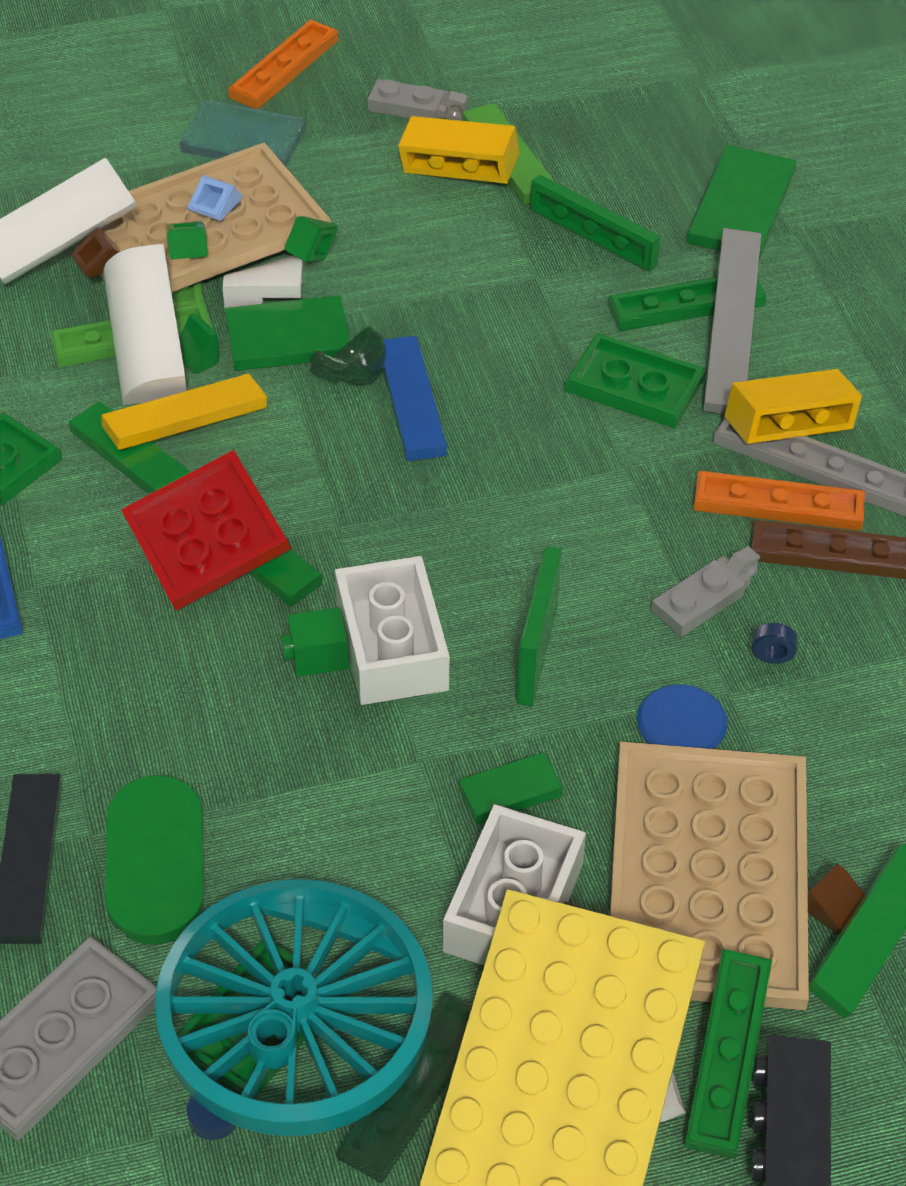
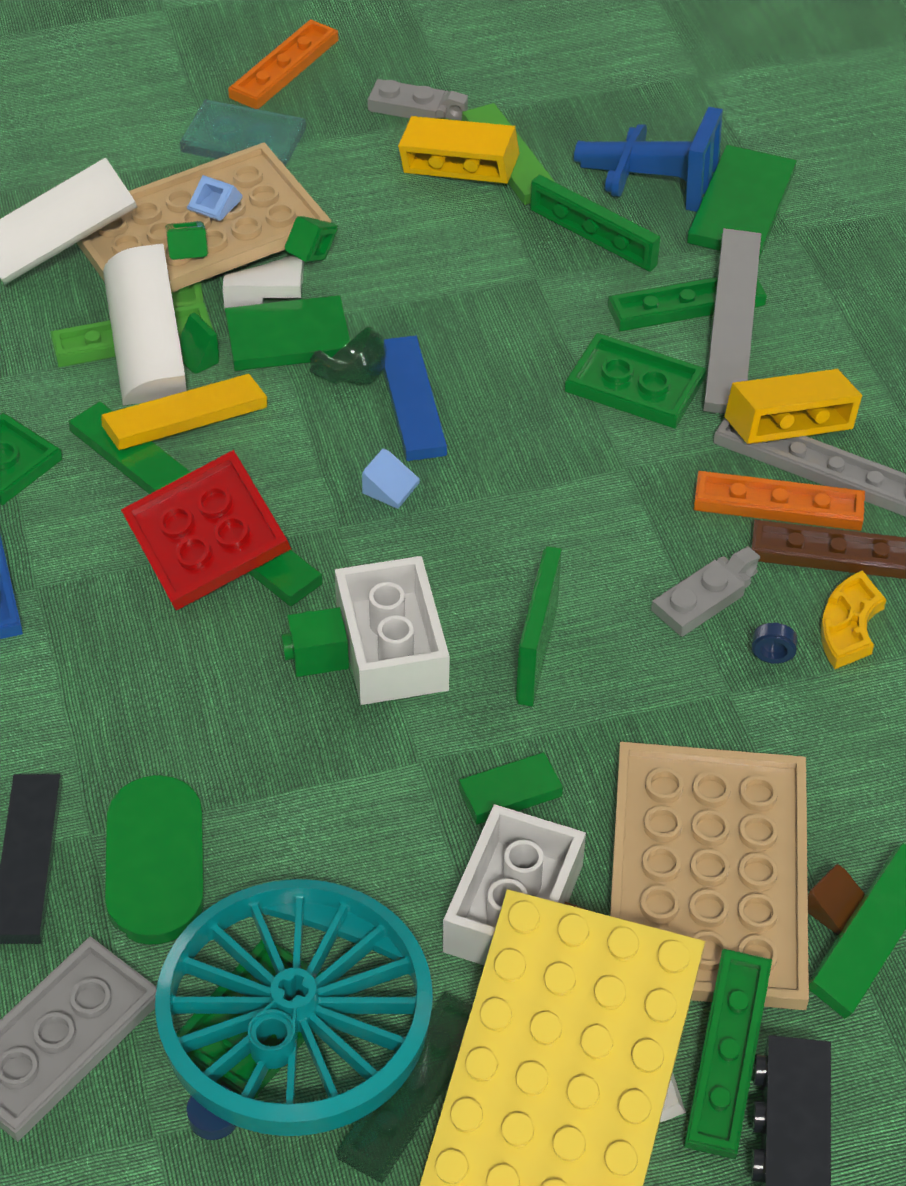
(95, 253): reddish brown slope -> none
(388, 479): none -> light blue slope
(682, 717): blue piece -> none
(684, 159): none -> blue piece
(846, 620): none -> yellow tile

